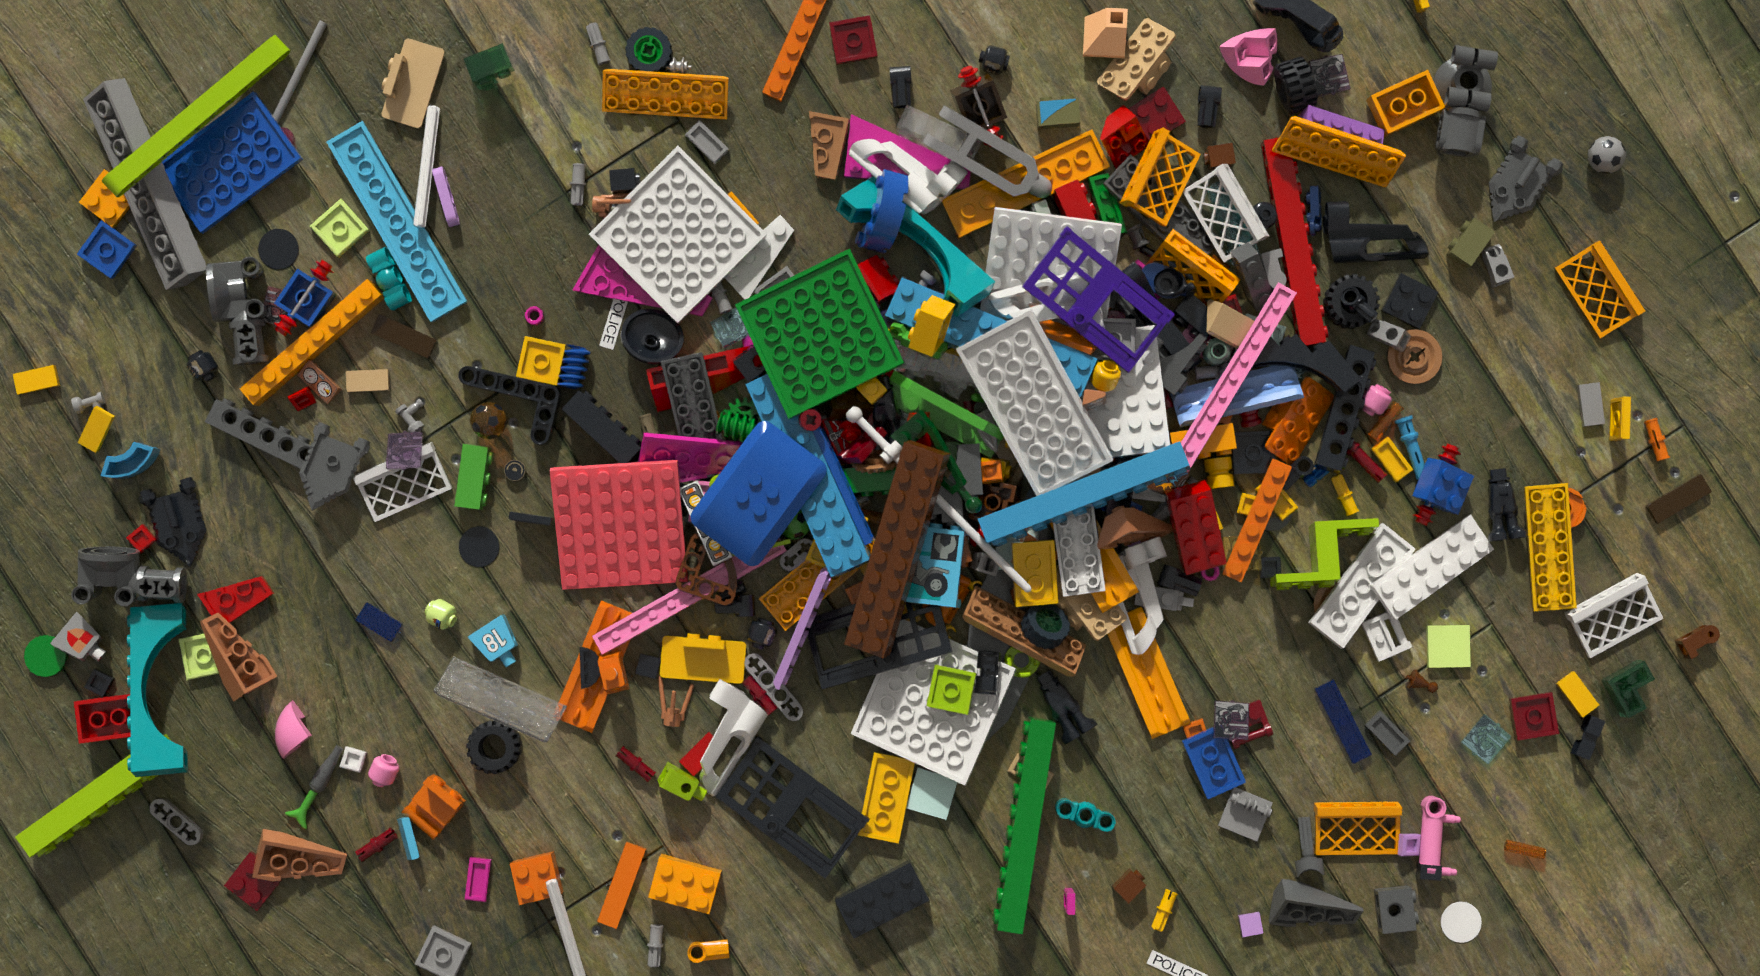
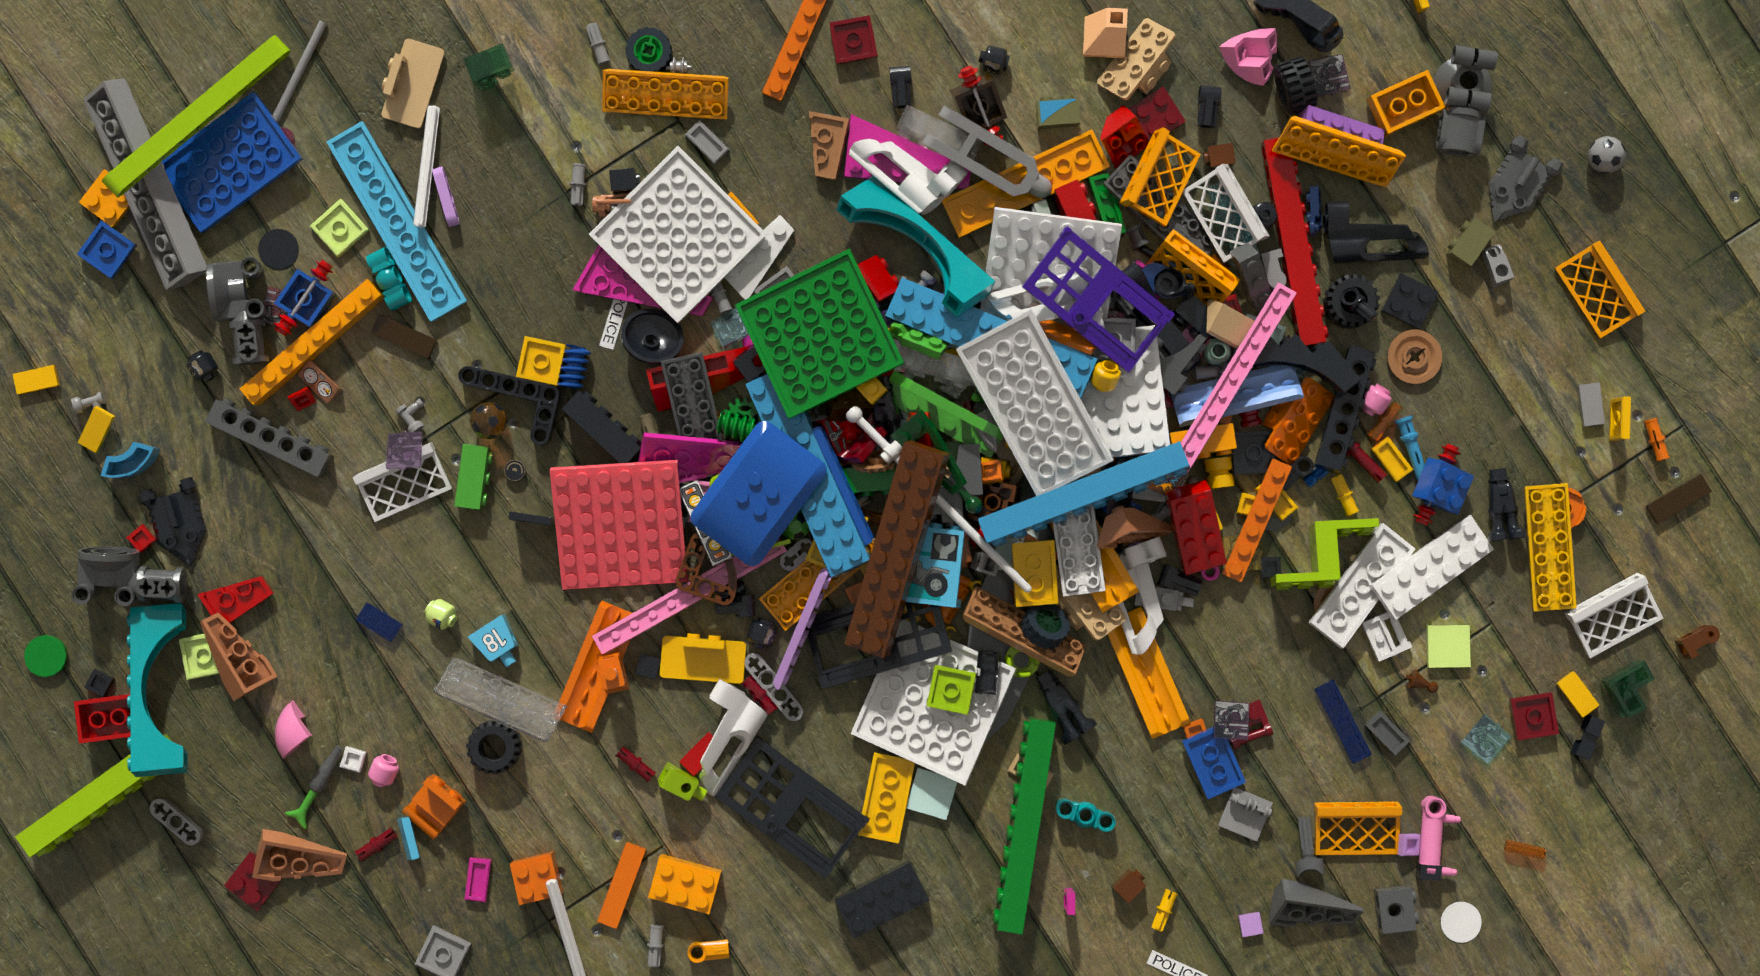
(79, 640): light grey torso -> none
(330, 466): dark grey shield -> none
(367, 380): tan tile -> none
(479, 546): black sticker -> none
(534, 322): dark pink axle -> none
(588, 667): black plate -> none
(672, 716): nougat plant -> none
(806, 420): dark red wheel -> none
(886, 213): blue brick -> none
(931, 325): yellow brick -> none
(1093, 399): nougat slope -> none
(1389, 334): light grey leg -> none

